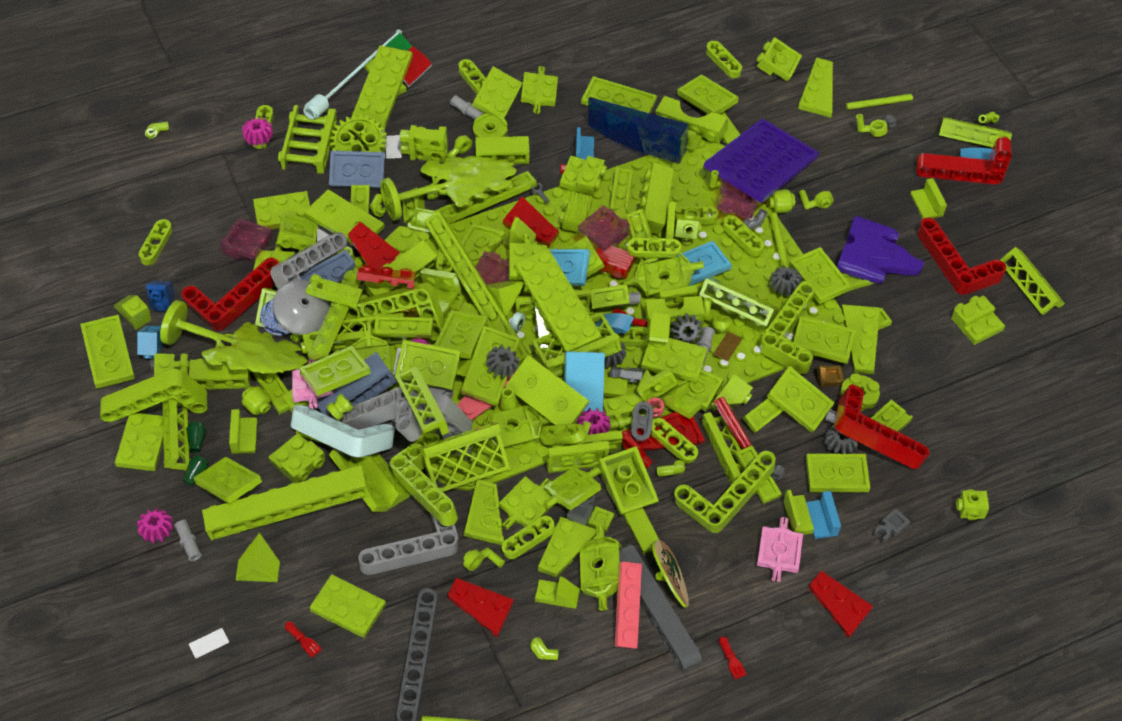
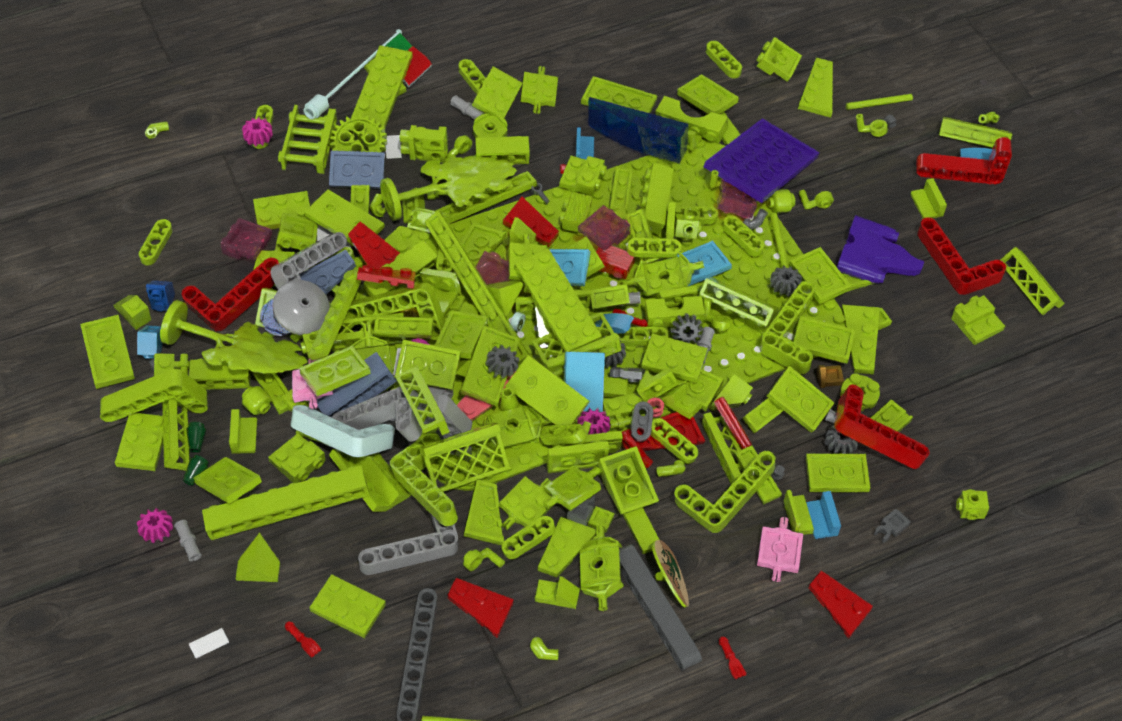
(333, 291): lime plate -> none
(340, 406): lime wheel -> none
(628, 605): coral plate -> none
(659, 327): lime slope -> none
(727, 346): pearl gold sticker -> none

